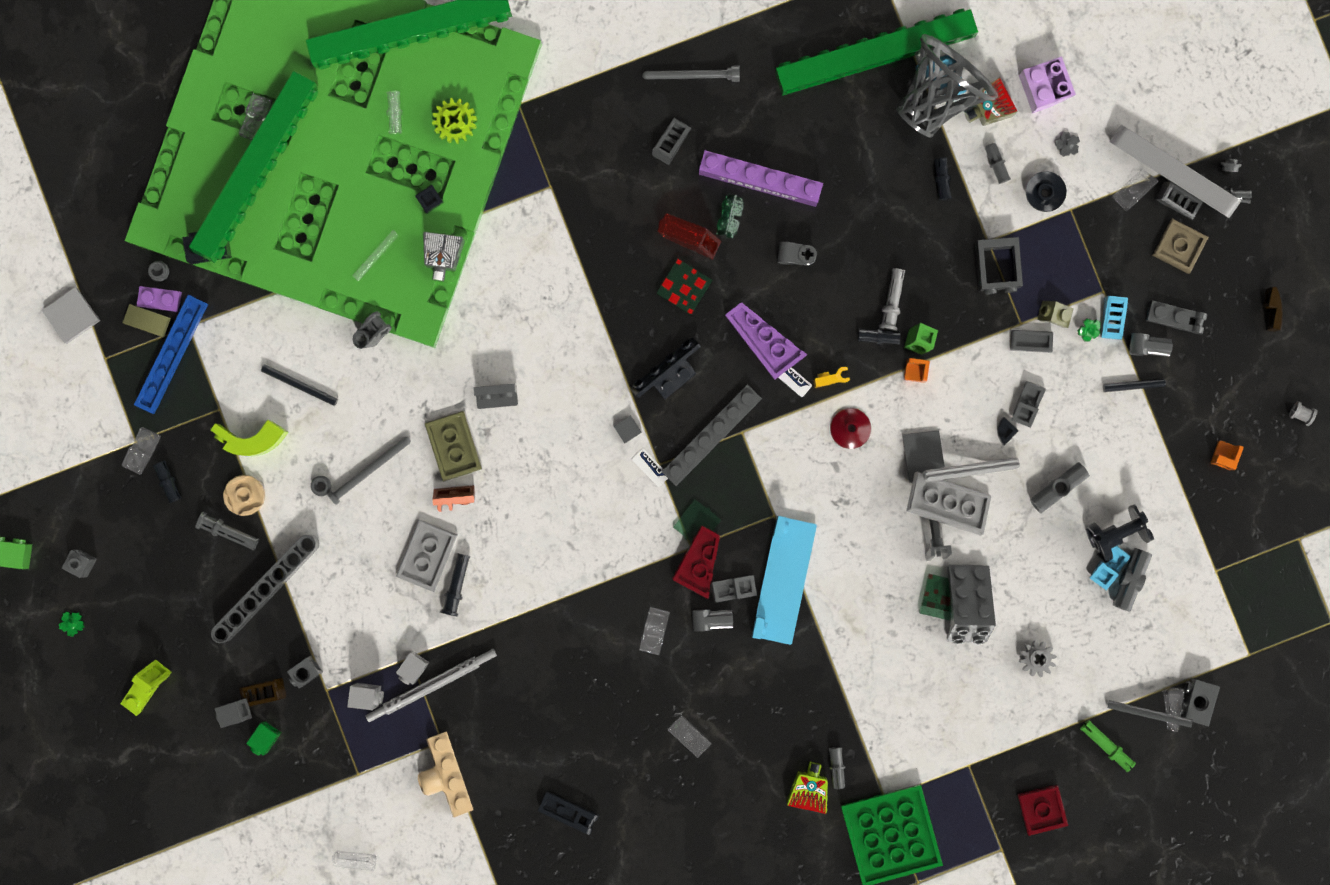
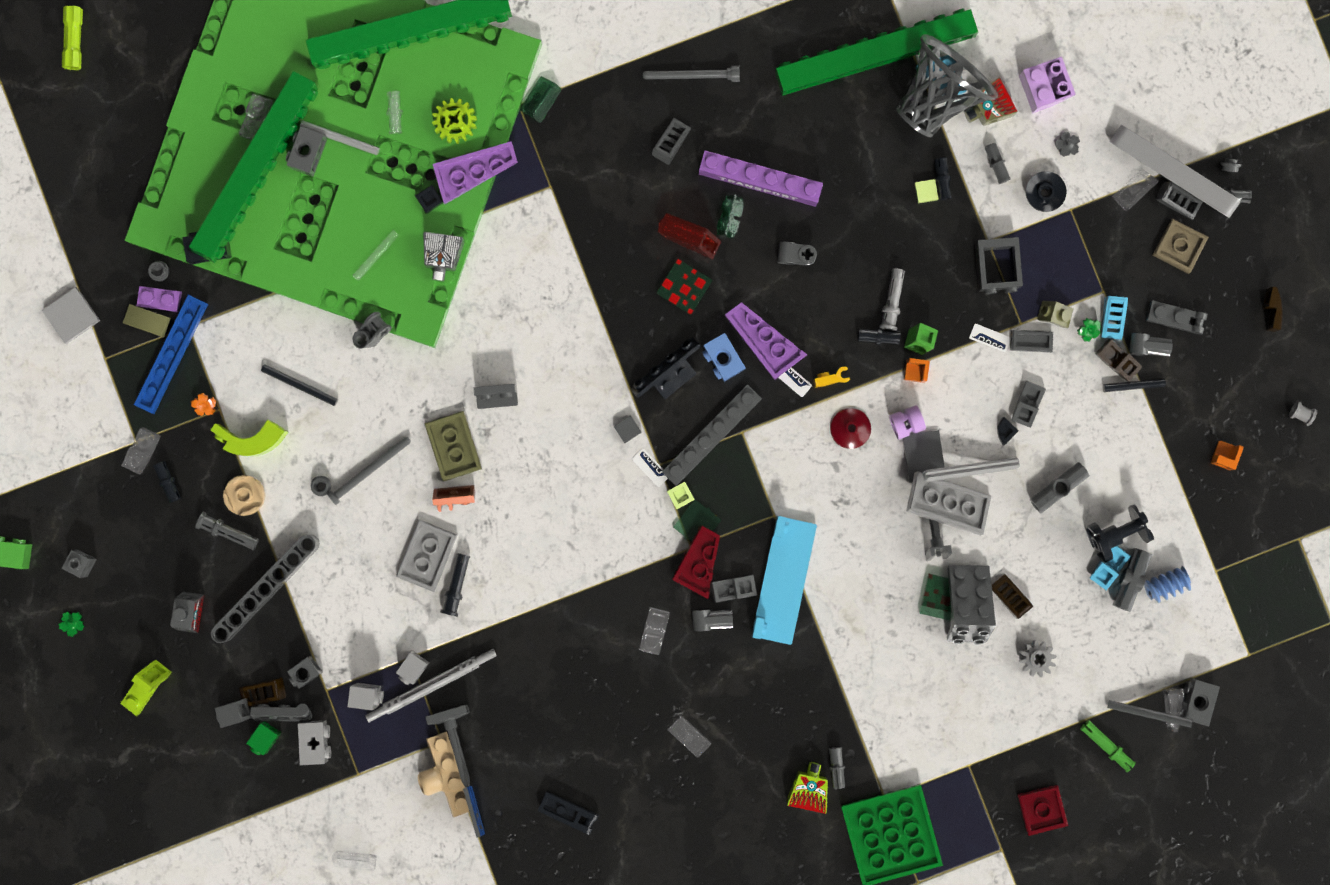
(72, 37): none -> lime axle
(187, 612): none -> dark grey torso
(203, 404): none -> orange plant
(281, 713): none -> dark grey plate
(306, 163): none -> dark grey brick
(307, 751): none -> light grey brick
(342, 138): none -> light grey bar
(449, 719): none -> dark grey piece
(470, 170): none -> medium lavender wing
(540, 99): none -> clear green slope
(680, 495): none -> yellowish green tile
(723, 345): none -> medium blue brick
(914, 420): none -> lavender wheel
(926, 191): none -> yellowish green tile
(990, 337): none -> white sticker
(1022, 598): none -> dark brown slope
(1118, 360): none -> dark brown slope
(1168, 584): none -> medium blue piece

